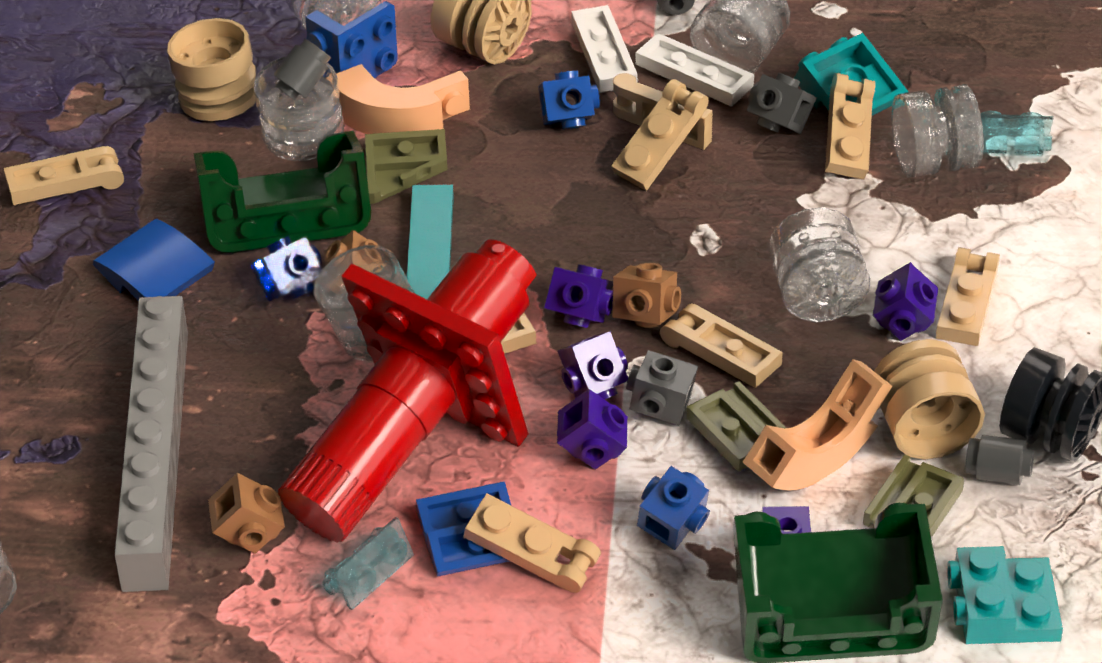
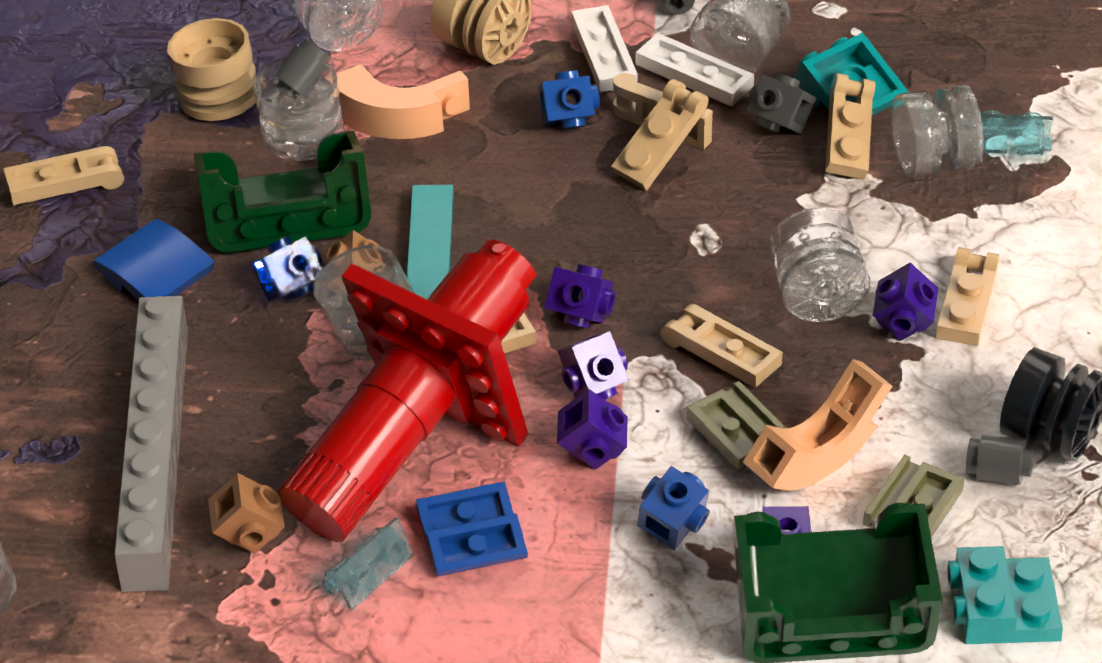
(363, 41): blue bracket -> none
(403, 160): olive wing -> none
(531, 543): tan plate -> none
(645, 294): medium nougat brick -> none
(661, 387): dark grey brick -> none
(930, 400): tan wheel -> none

